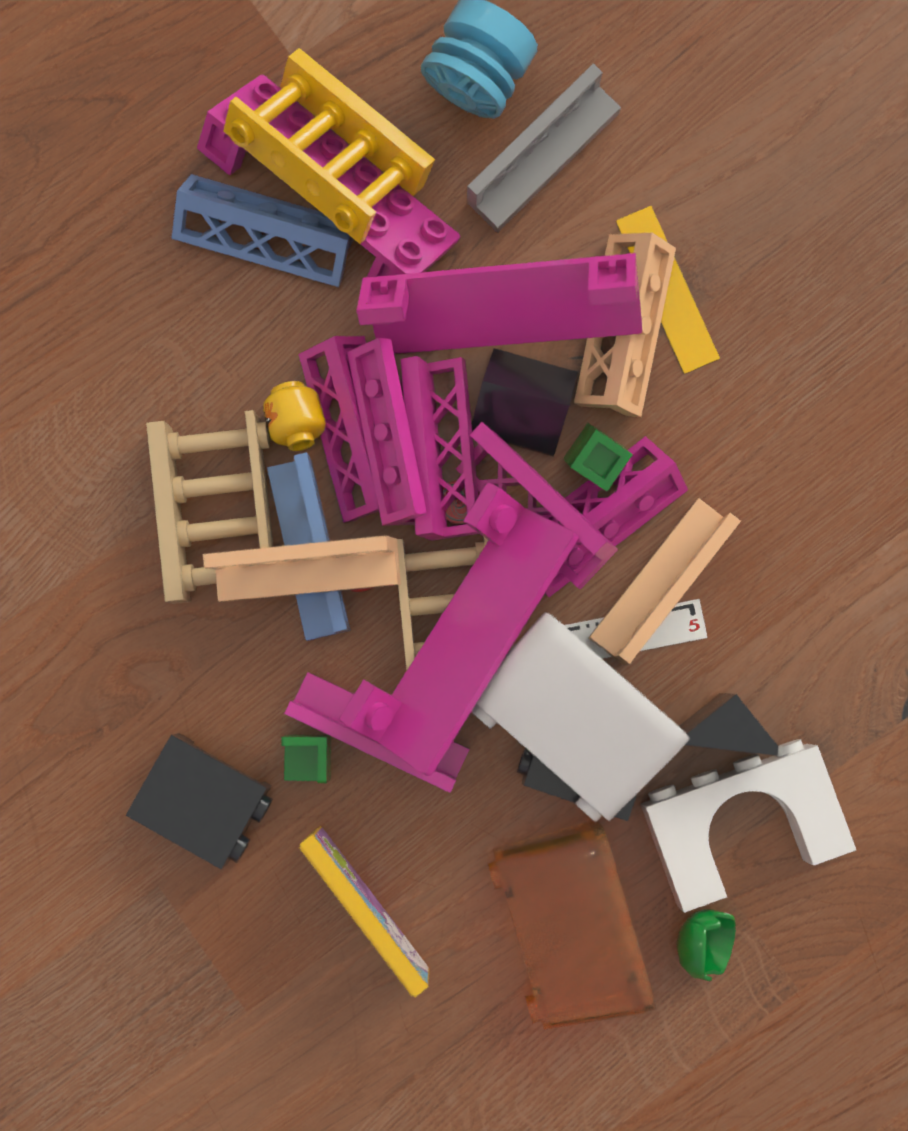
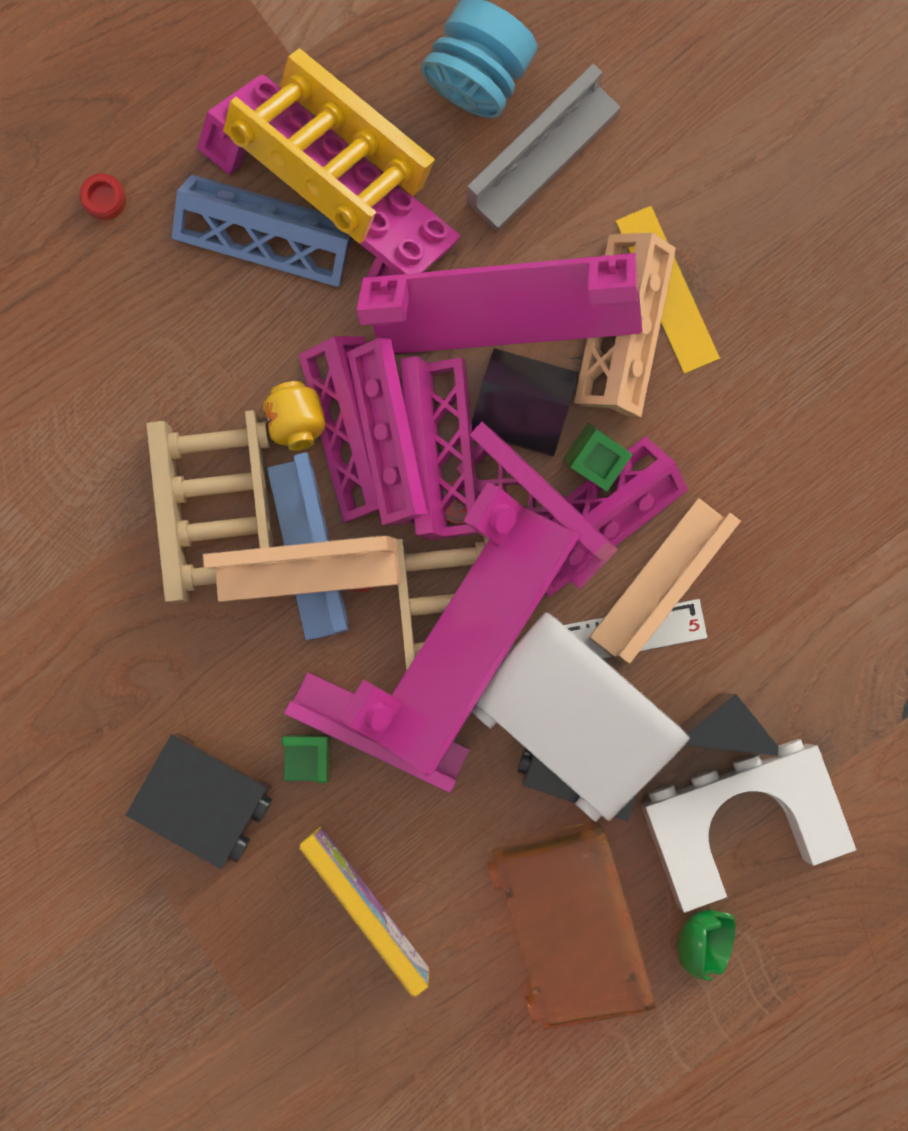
(102, 196): none -> red tile

